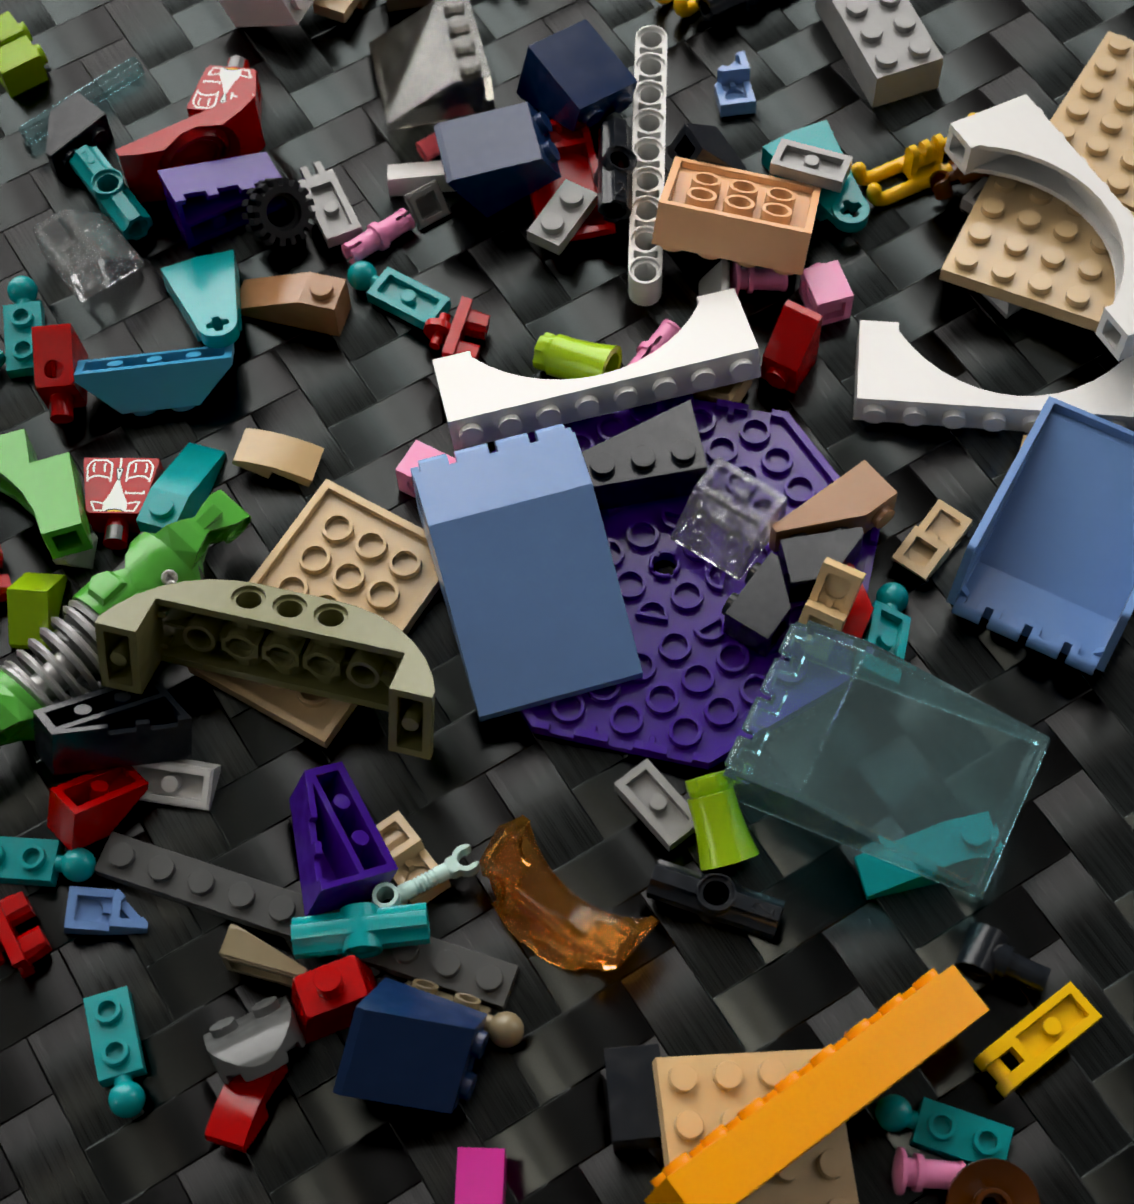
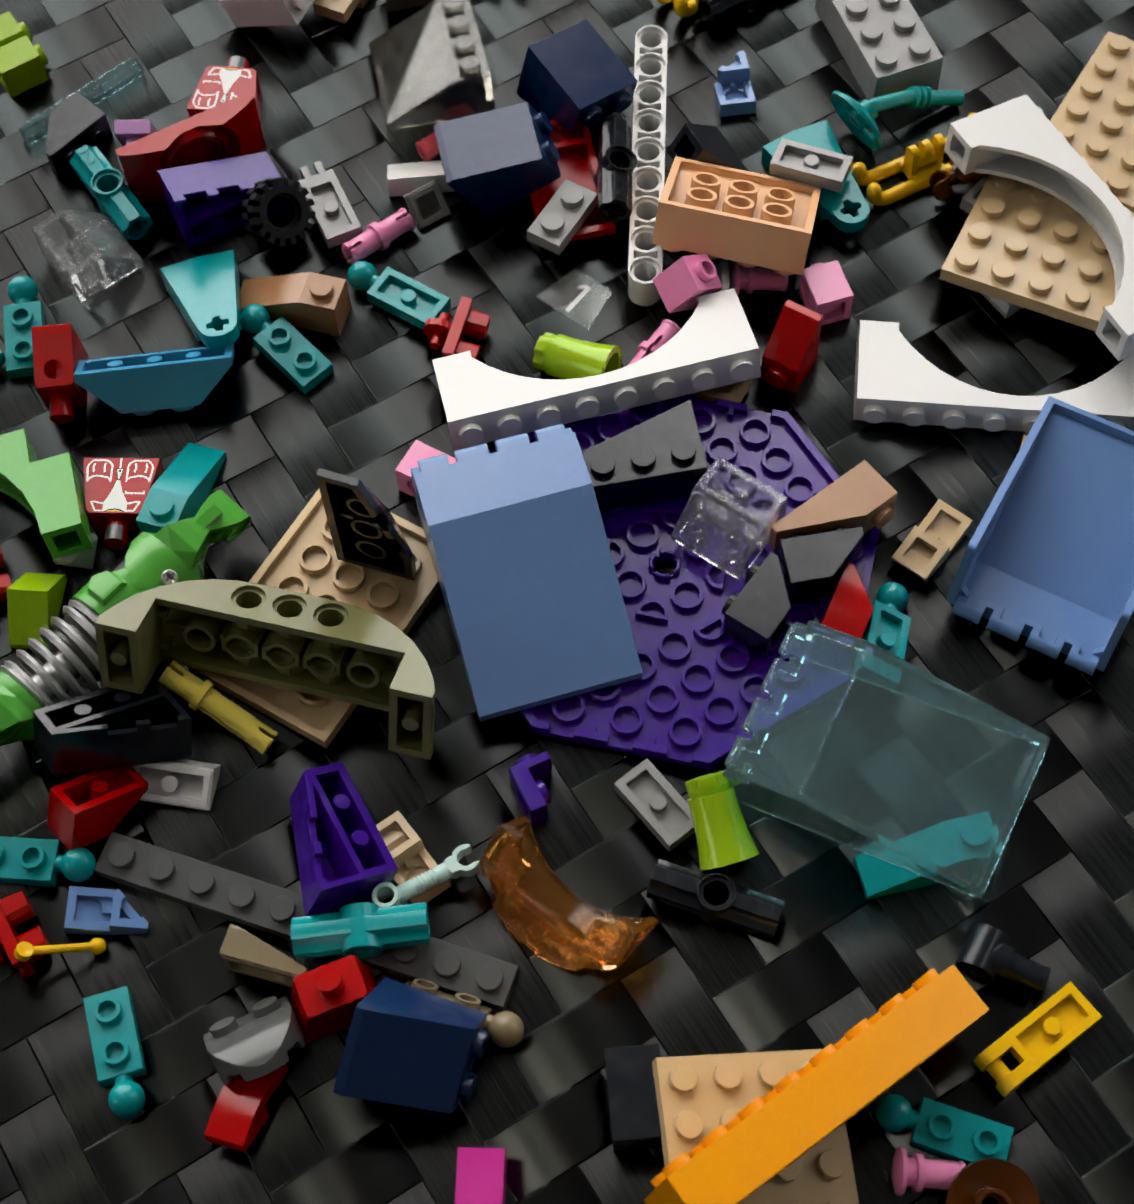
(25, 949): none -> yellow hinge
(131, 130): none -> lavender tile
(212, 703): none -> light yellow pin
(277, 453): tan slope -> none
(286, 348): none -> teal plate
(363, 526): none -> black wedge
(529, 788): none -> dark purple bracket
(577, 297): none -> clear sticker
(687, 280): none -> bright pink brick
(832, 595): tan slope -> none
(862, 115): none -> teal dish

